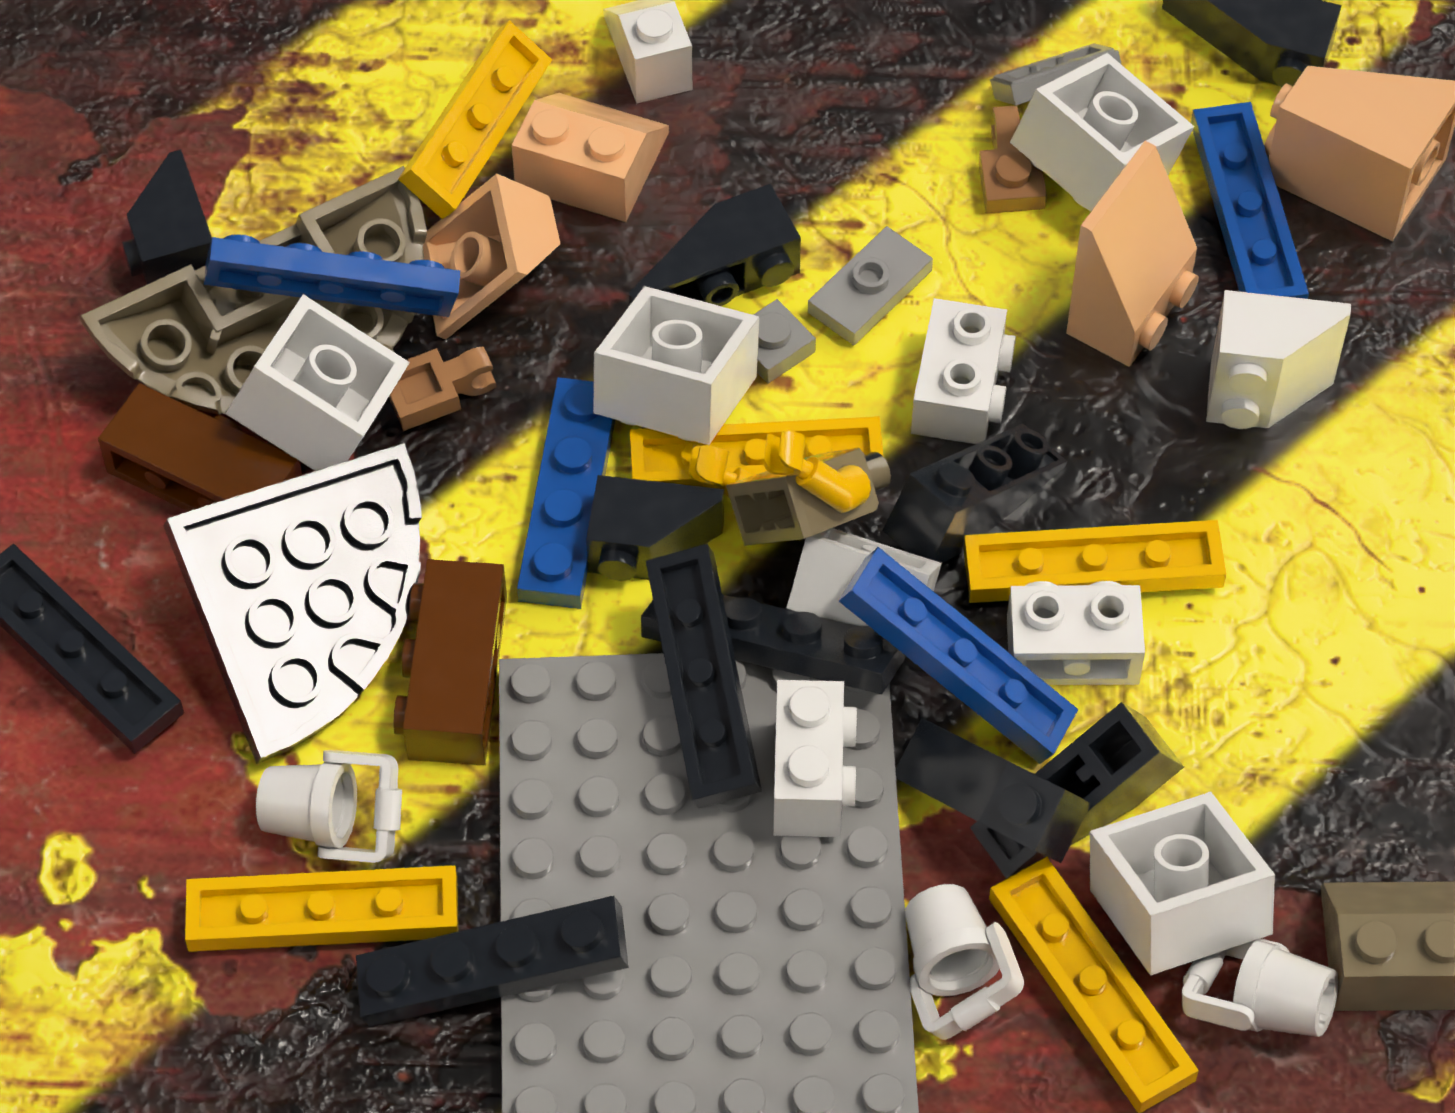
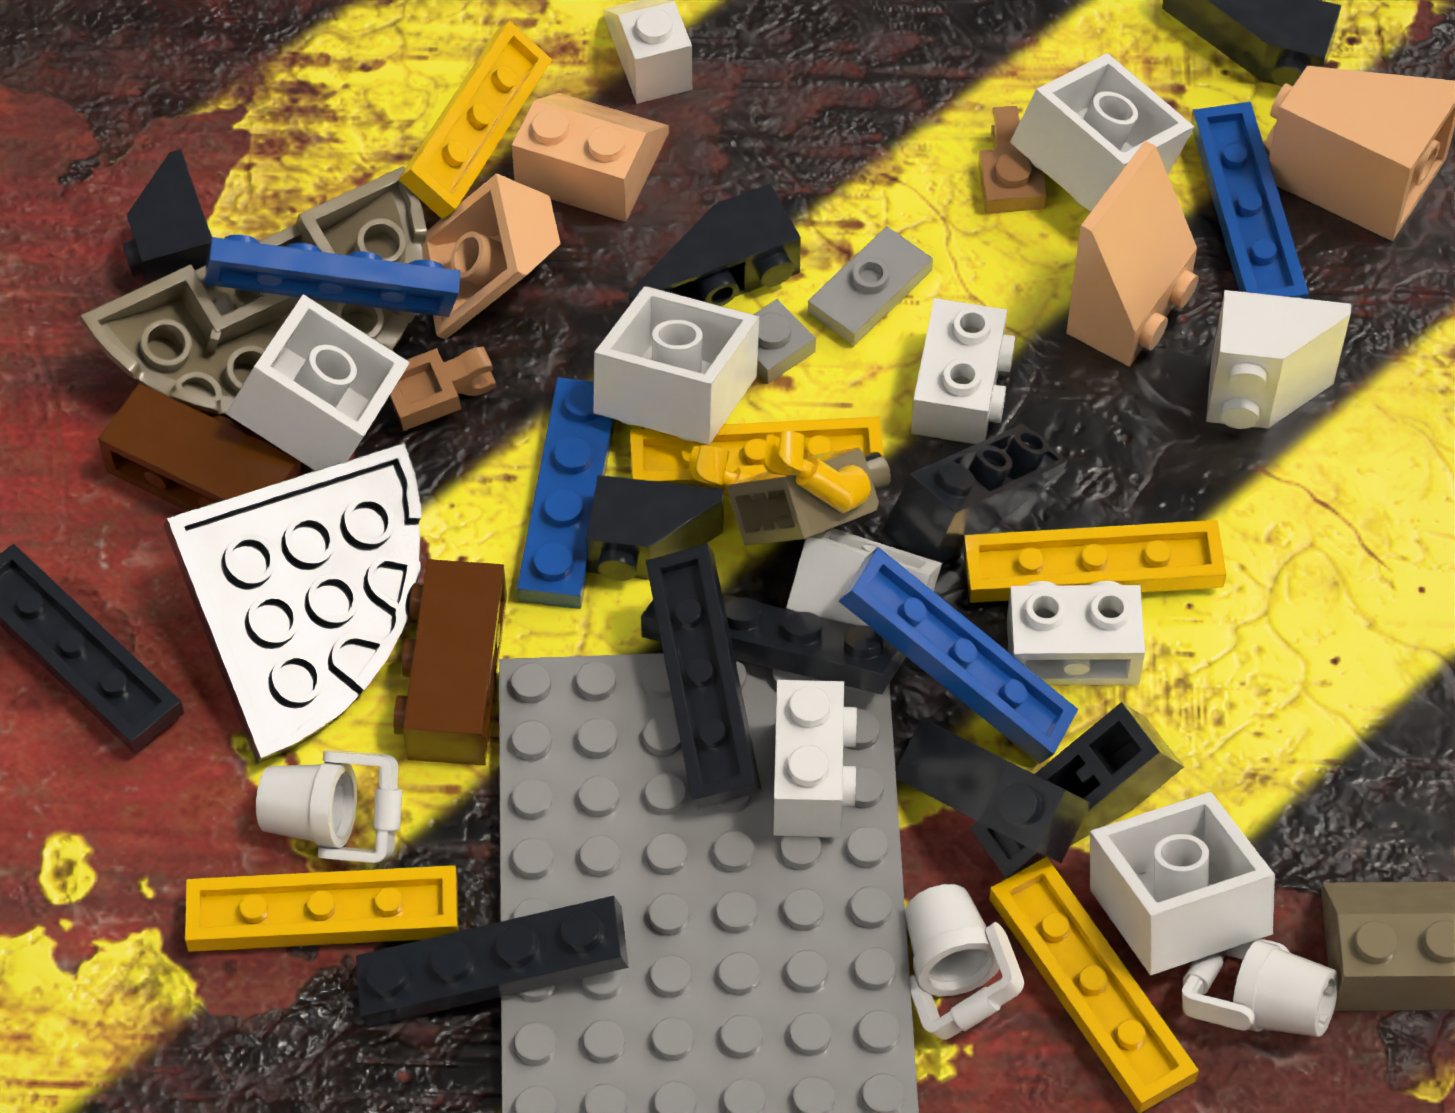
(1020, 83): light grey plate -> none

